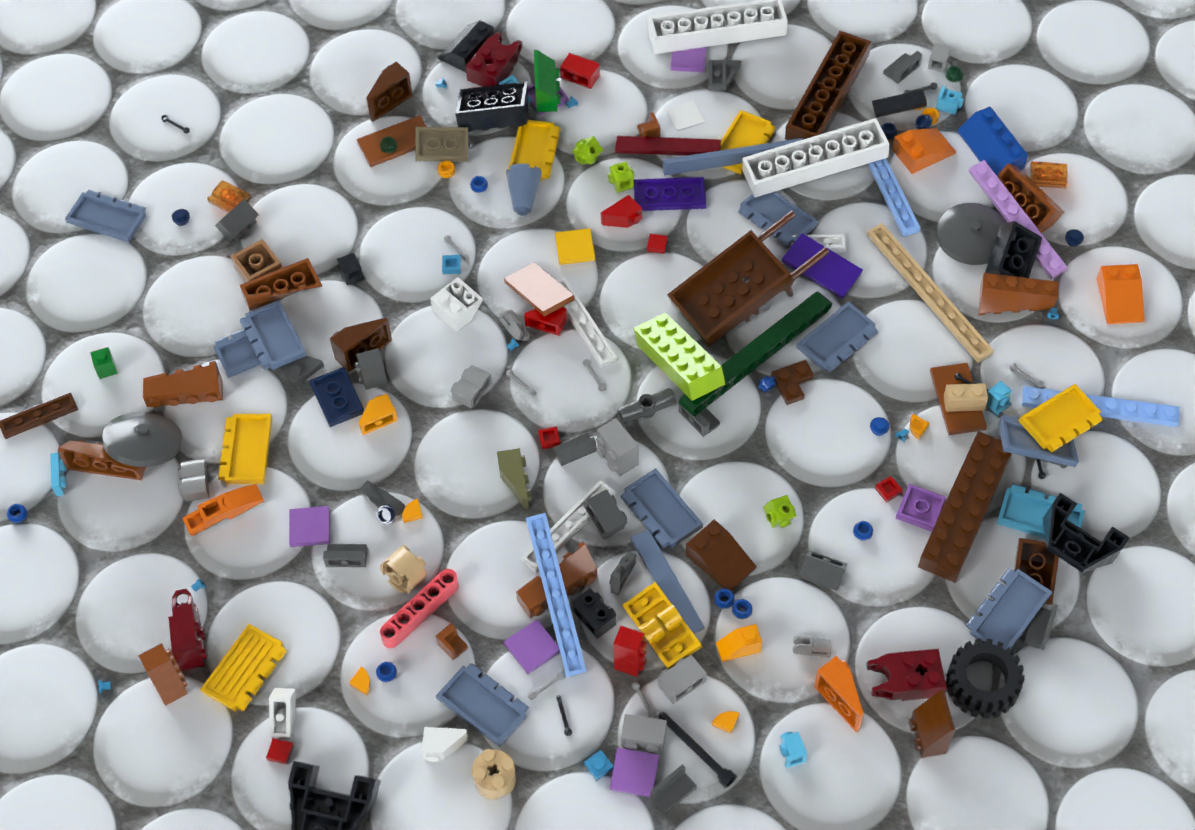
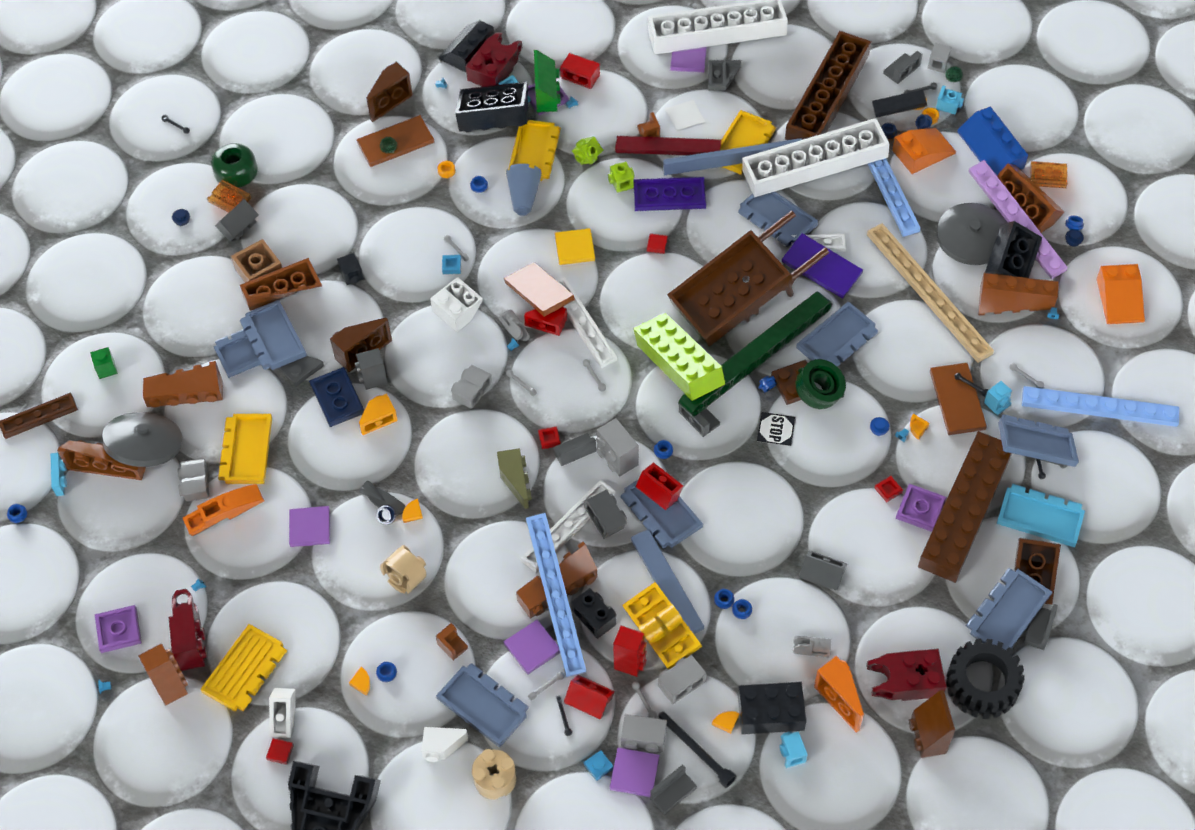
(106, 215): sand blue hinge -> none
(118, 629): none -> medium lavender tile
(239, 173): none -> dark green piece
(345, 555): dark grey panel -> none
(416, 617): coral beam -> none
(441, 144): dark tan plate -> none
(588, 696): none -> red panel
(622, 213): red slope -> none
(622, 572): dark grey wing -> none
(638, 410): dark grey piece -> none
(659, 486): none -> red brick
(663, 444): none -> blue plate
(720, 556): reddish brown slope -> none
(740, 643): light orange slope -> none
(771, 708): none -> black brick
(776, 429): none -> sticker
(779, 512): lime brick -> none
(827, 376): none -> dark green piece
(863, 530): blue plate -> none
(965, 397): tan brick -> none
(1061, 418): yellow hinge -> none
(1074, 223): none -> blue plate
(1075, 544): black wedge -> none

